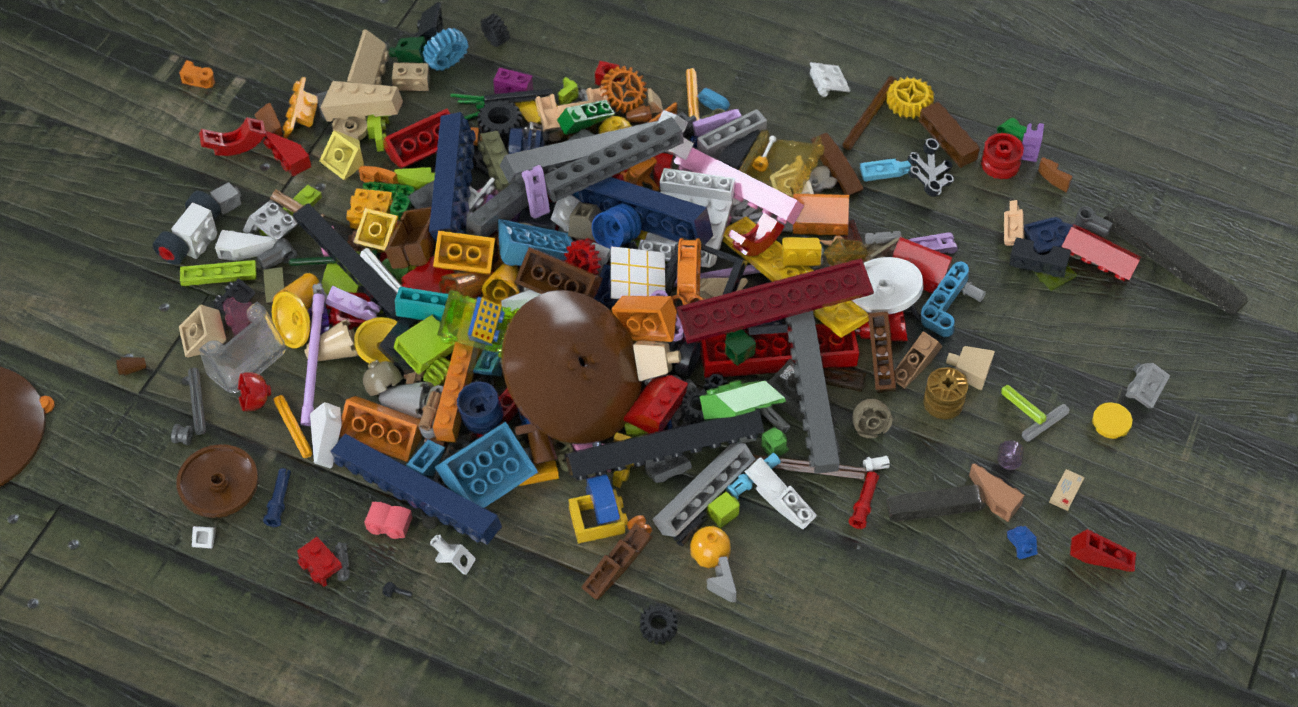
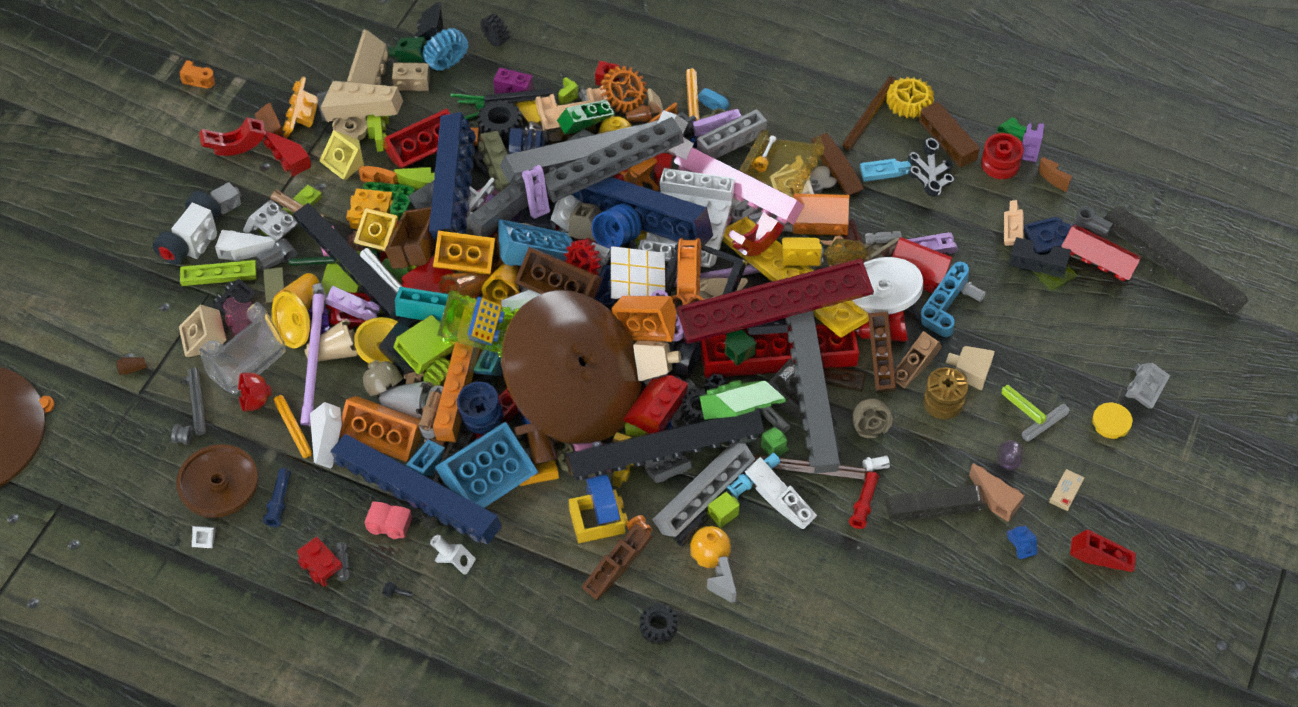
(736, 153): black slope -> none
(828, 78): white hinge -> none

